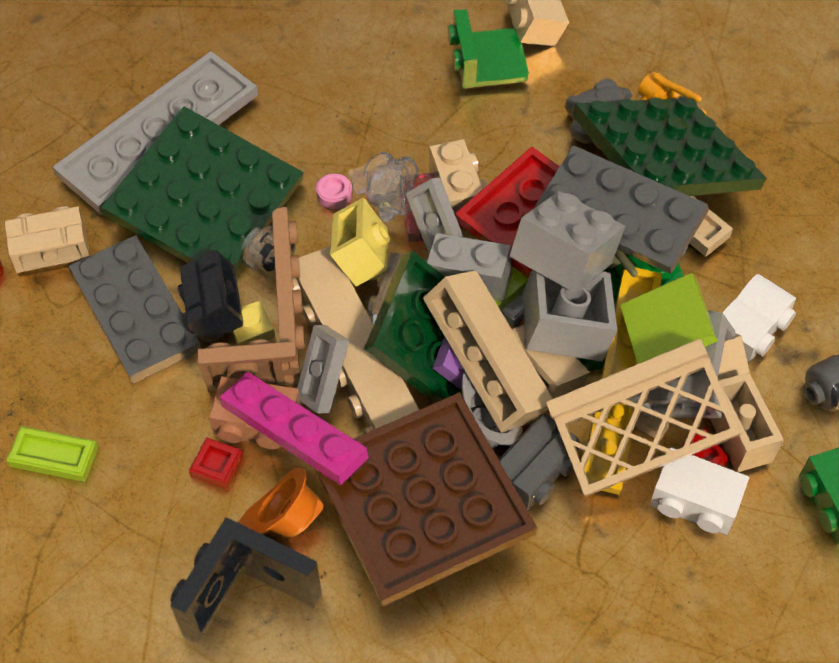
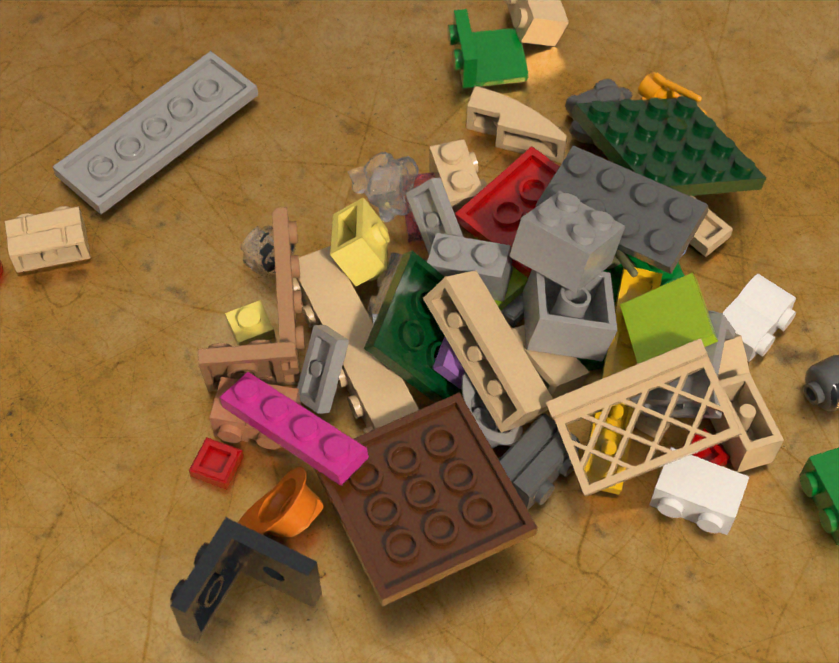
(52, 454): lime tile -> none
(134, 309): dark grey plate -> none
(201, 190): dark green plate -> none
(210, 296): black brick -> none
(334, 191): bright pink tile -> none
(514, 124): none -> tan slope

